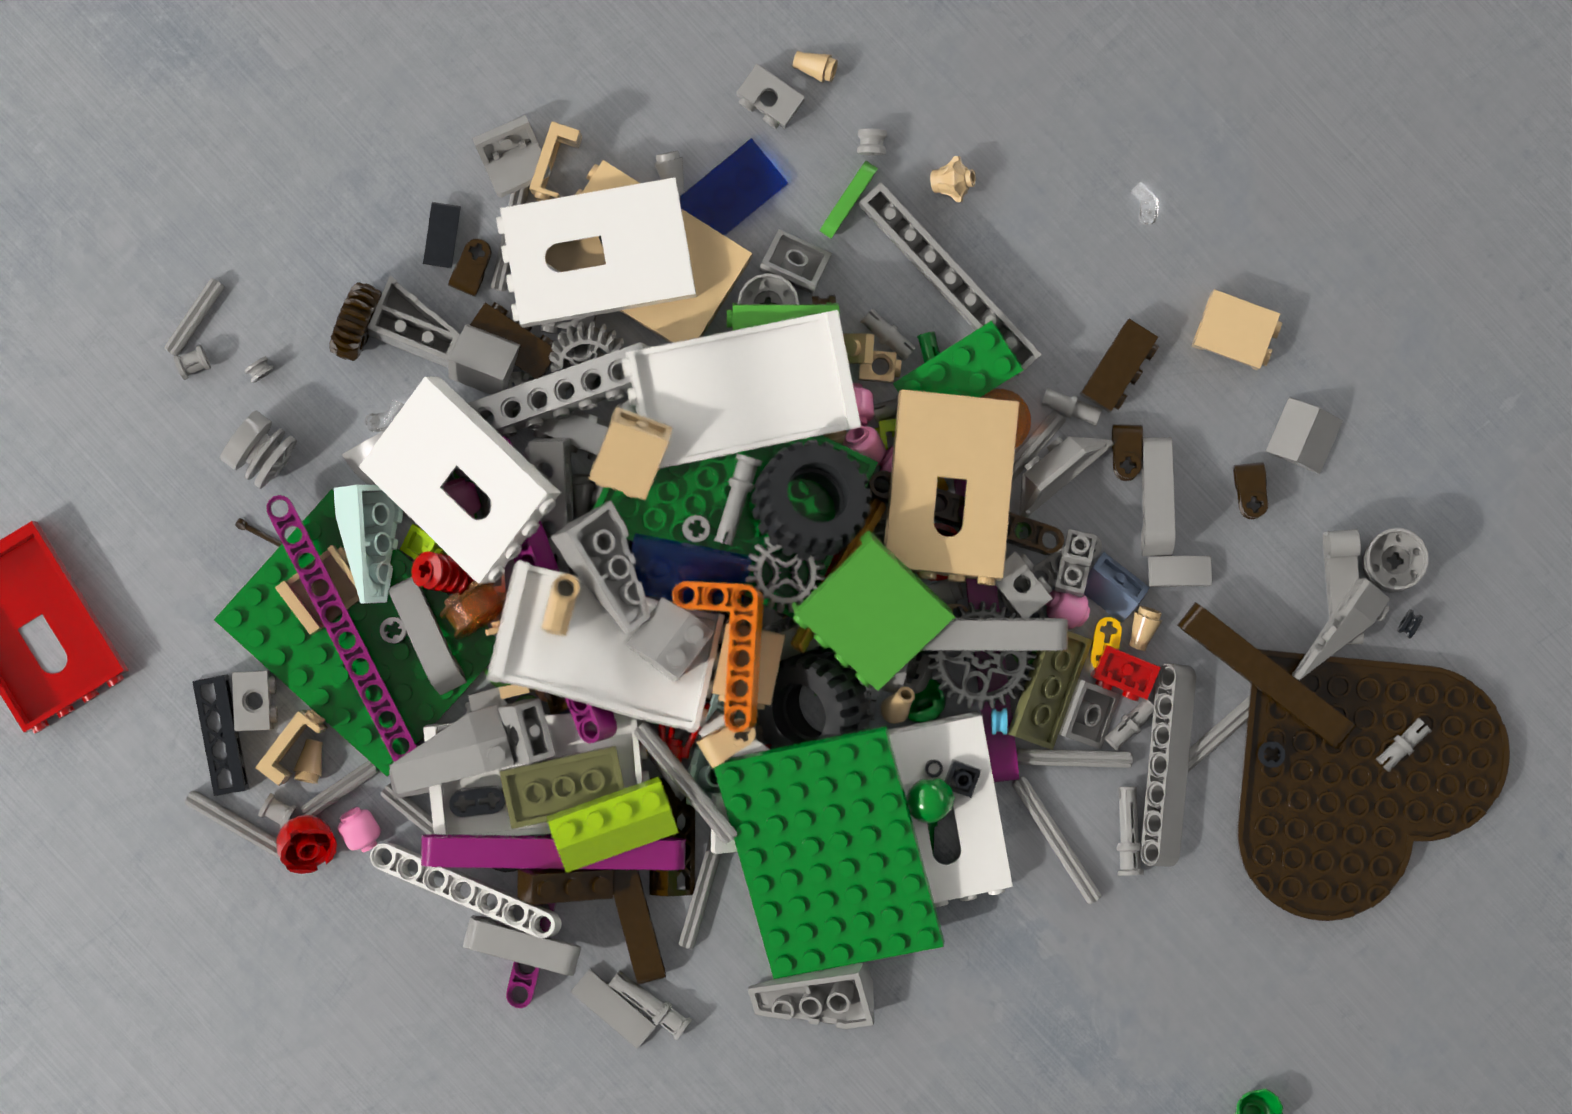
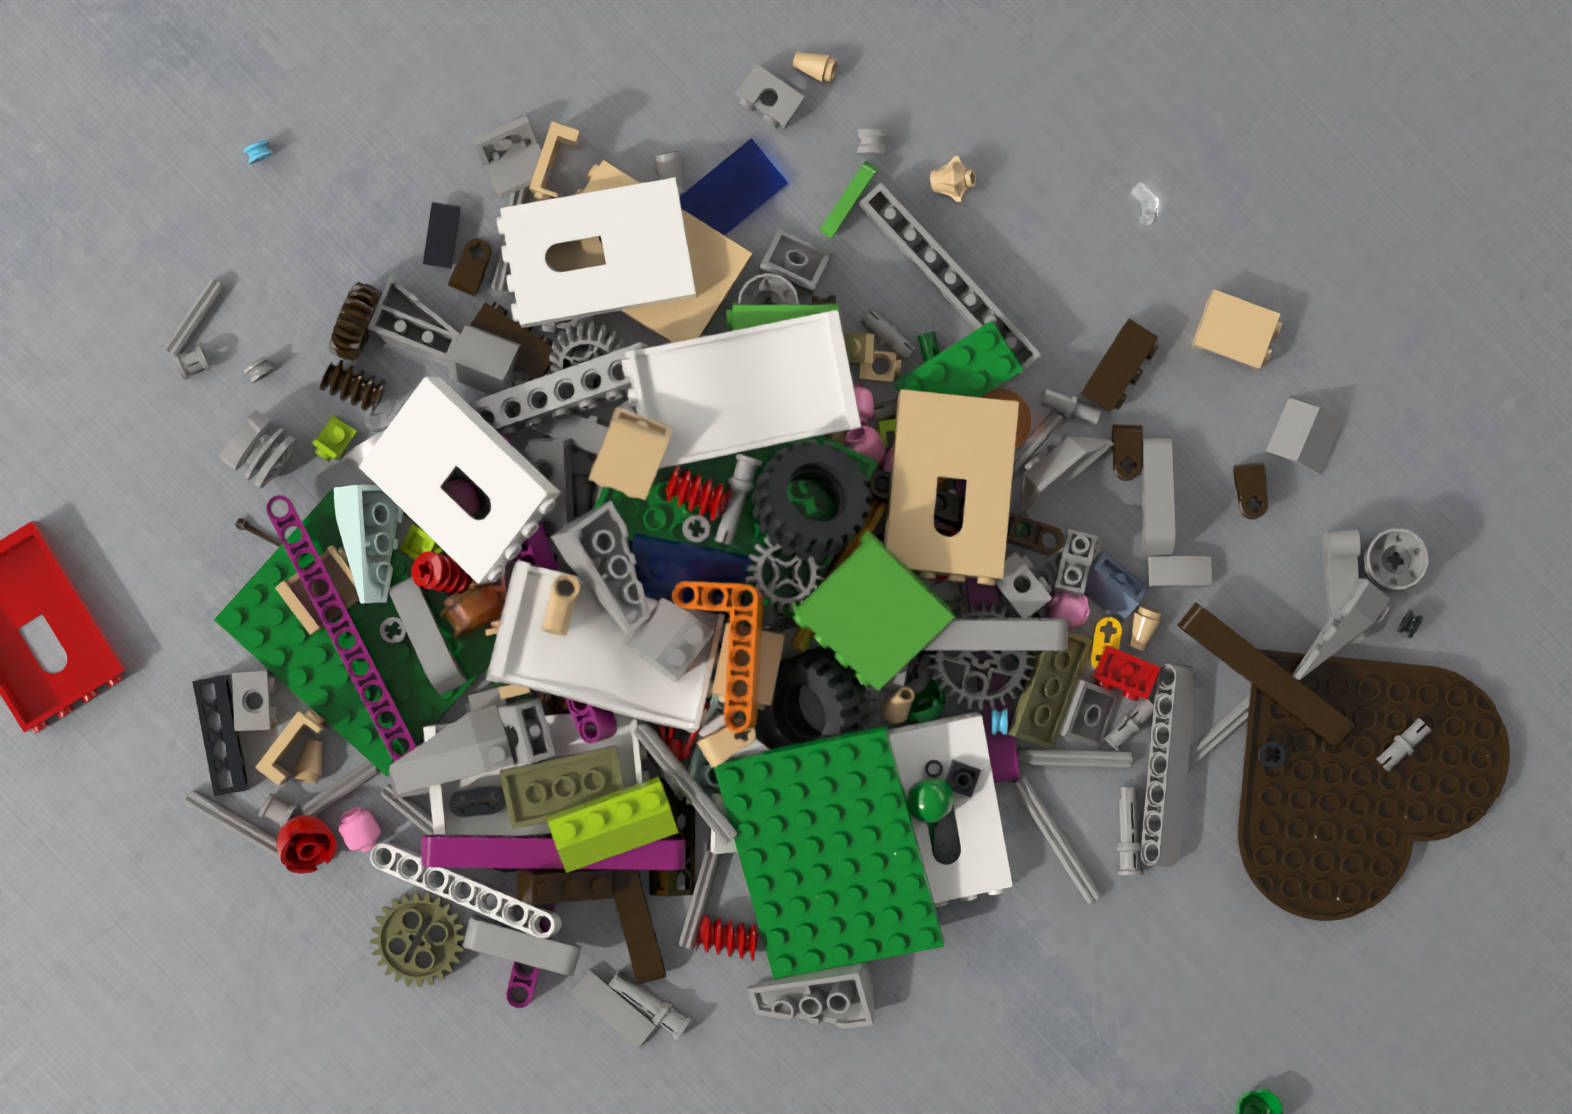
(258, 151): none -> medium azure bush
(334, 439): none -> lime bracket
(353, 386): none -> dark brown piece
(394, 926): none -> olive gear
(696, 493): none -> red piece
(727, 937): none -> red piece

